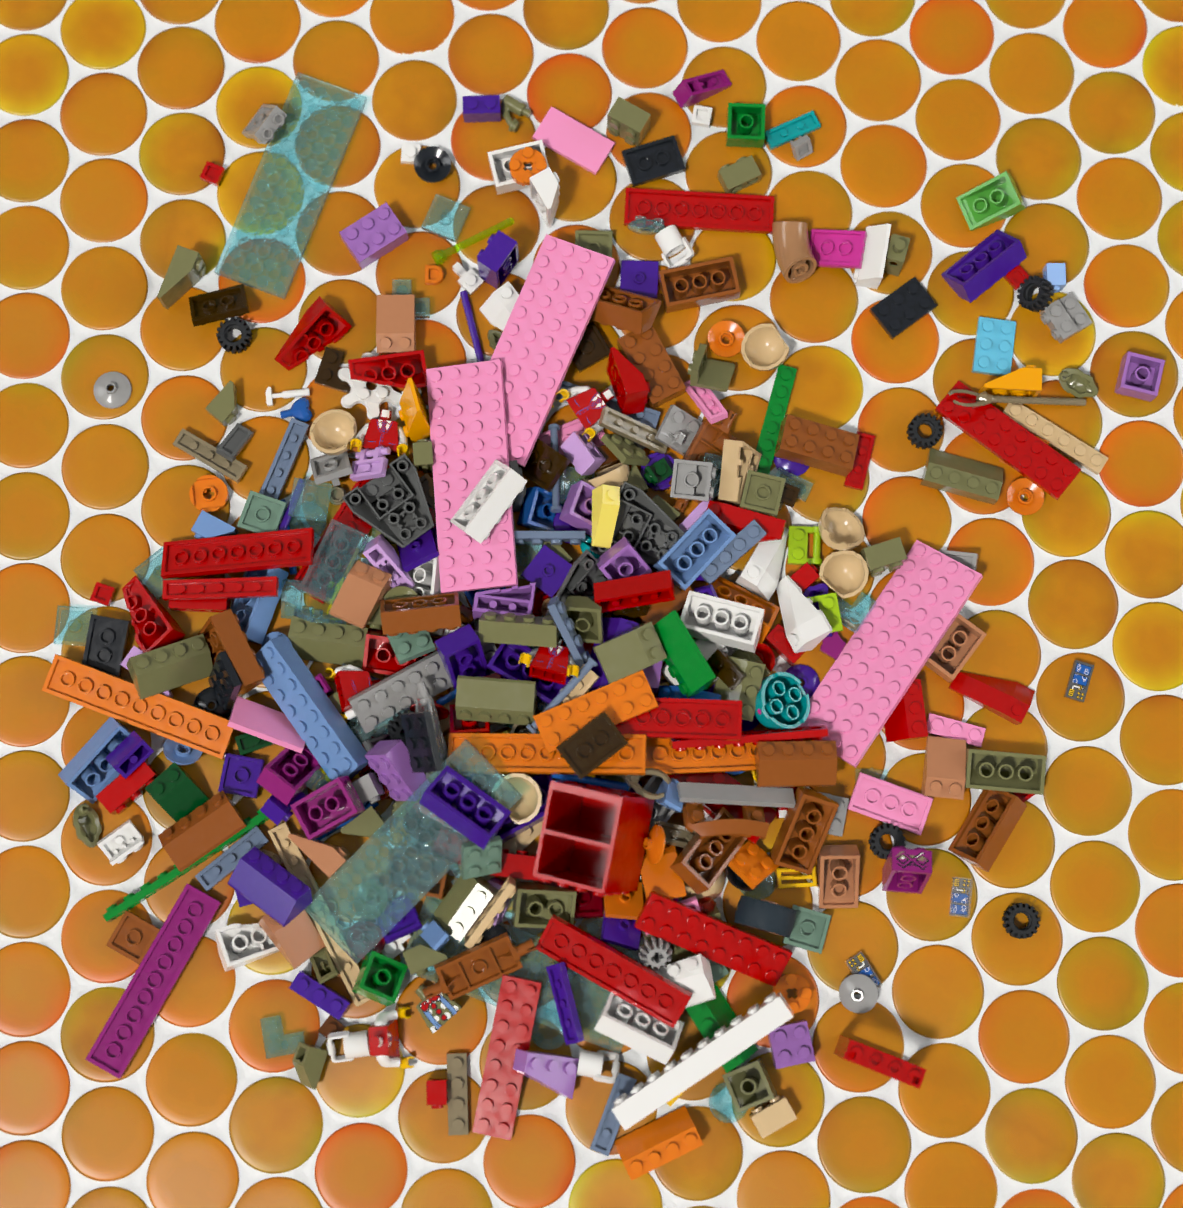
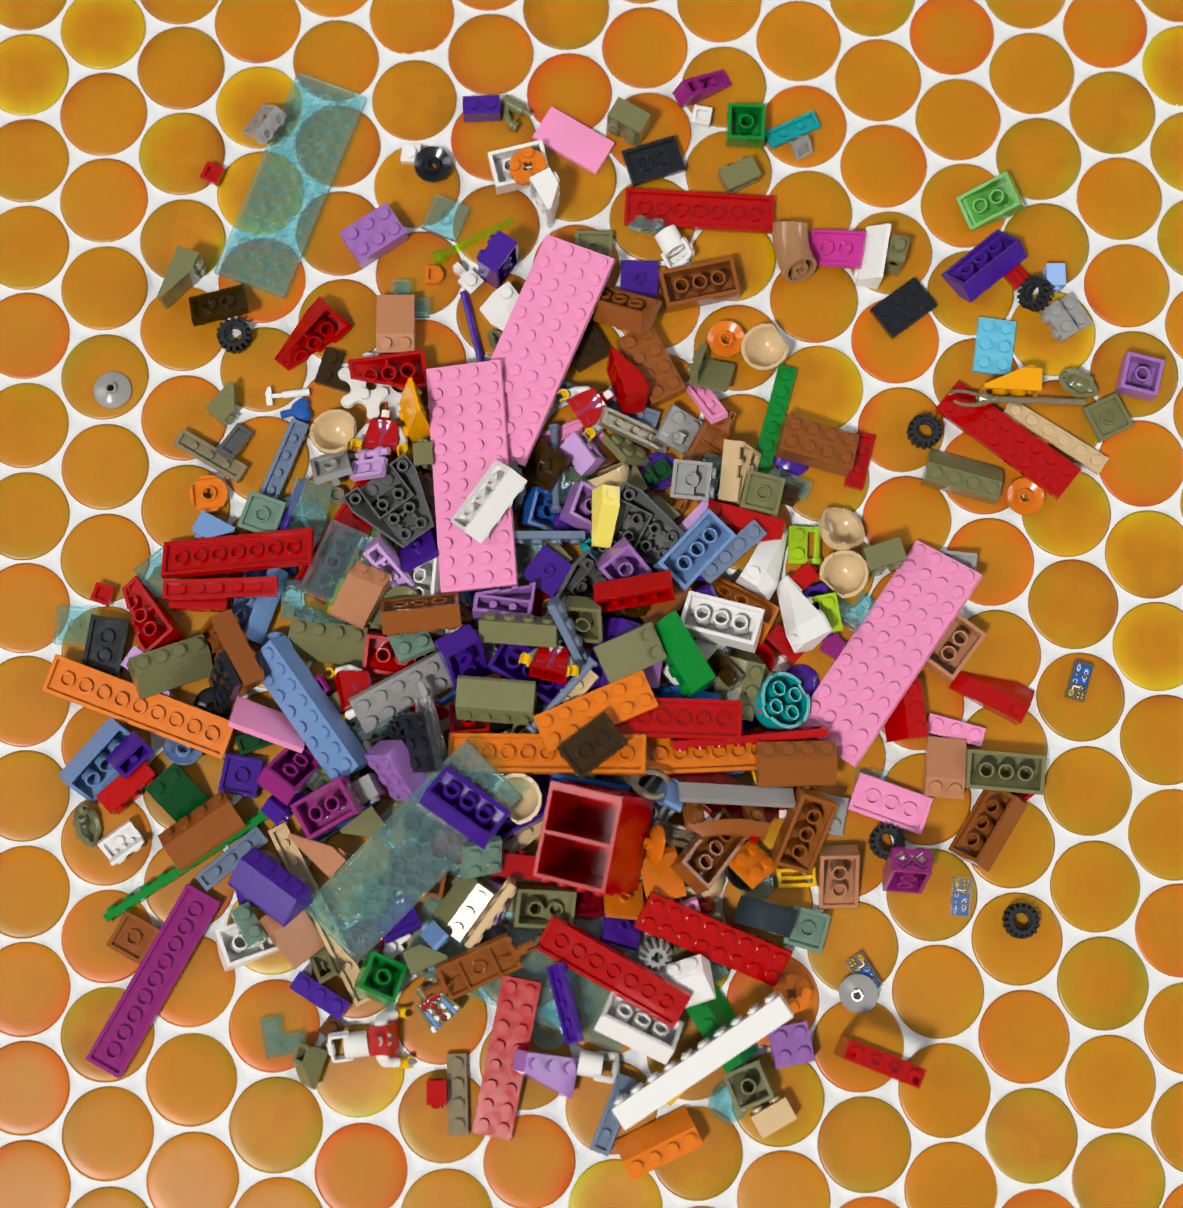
(248, 924): none -> sand green plate
(1107, 417): none -> olive plate

